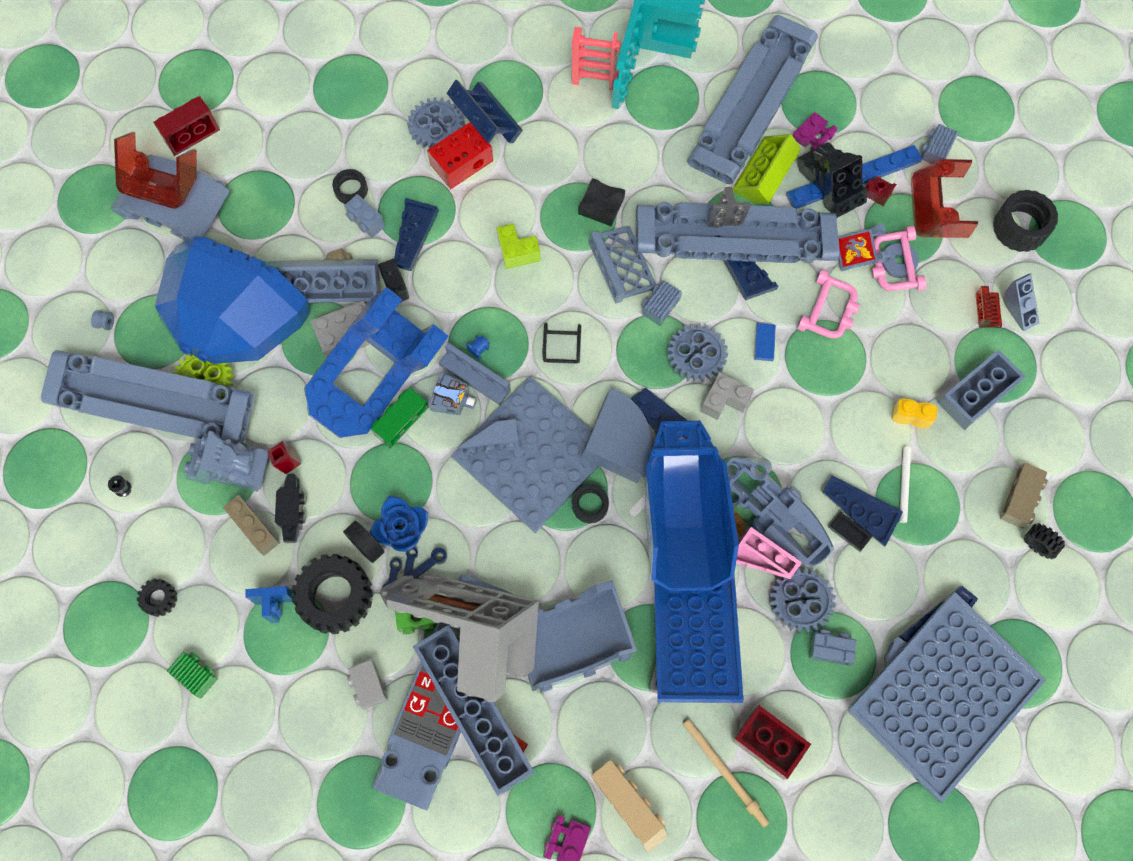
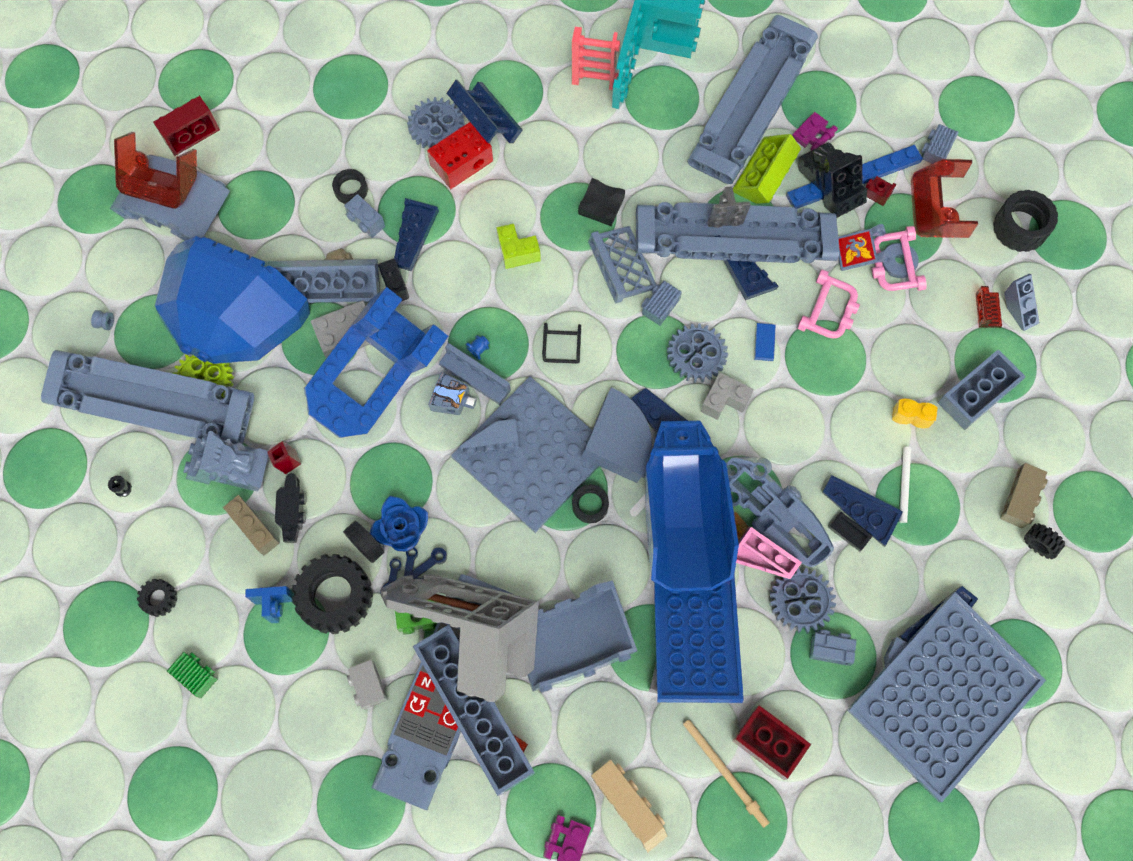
(399, 417): green brick -> none

